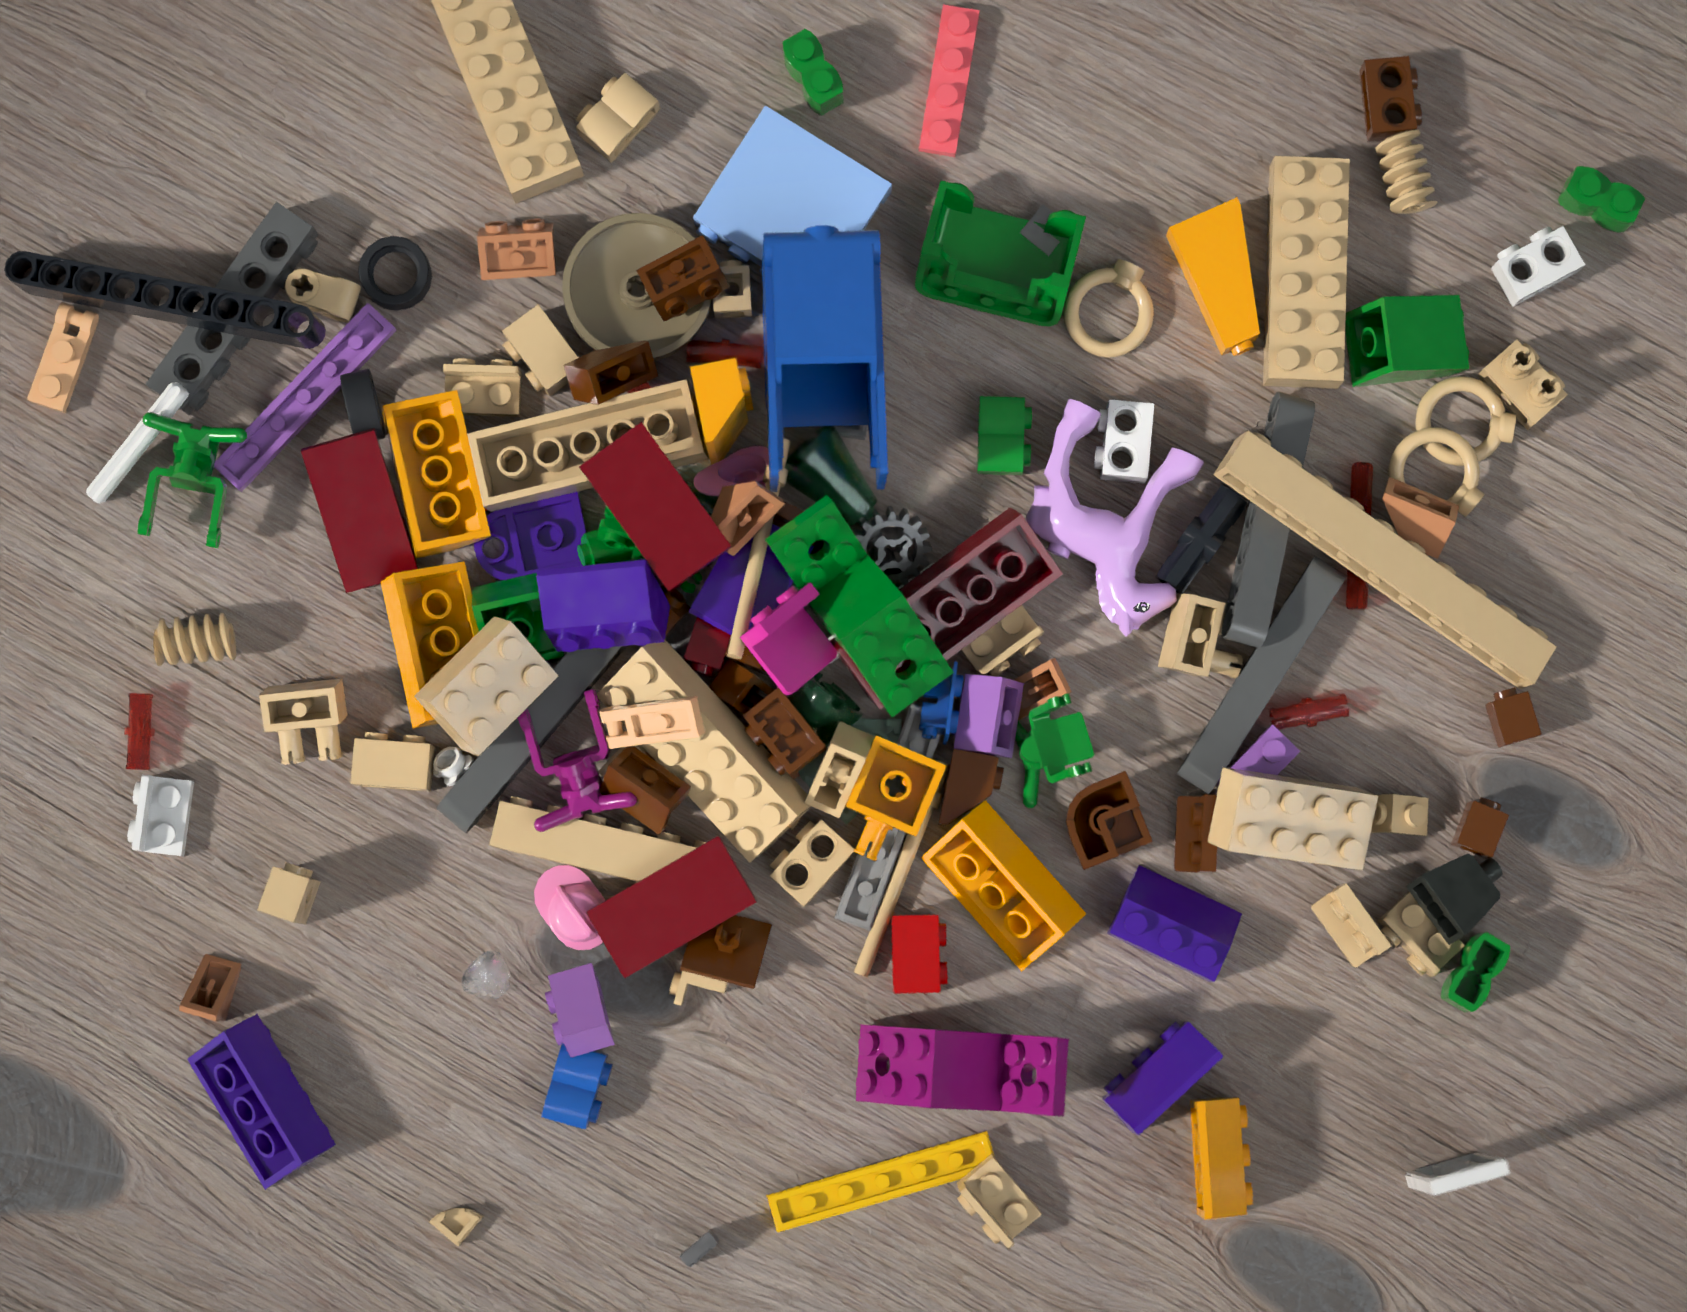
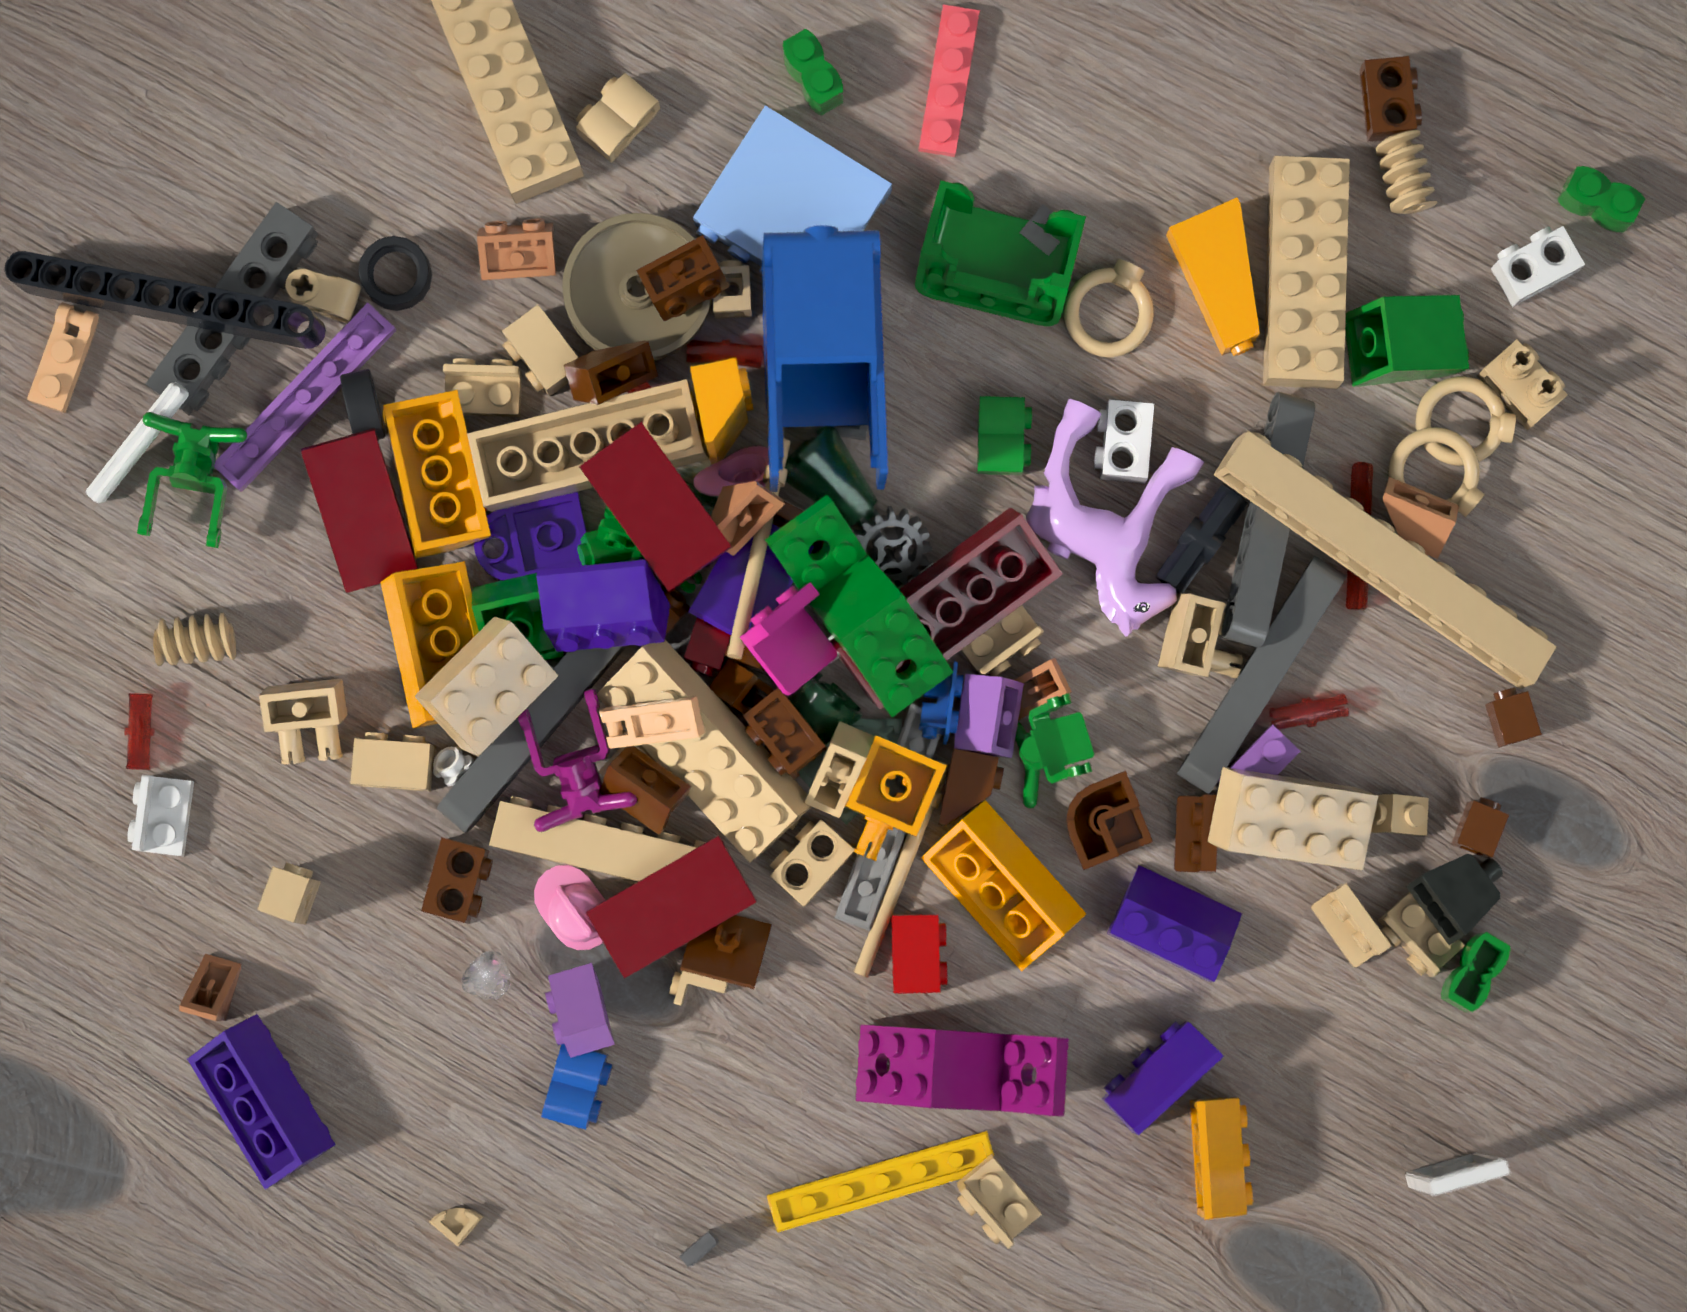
(446, 878): none -> reddish brown brick

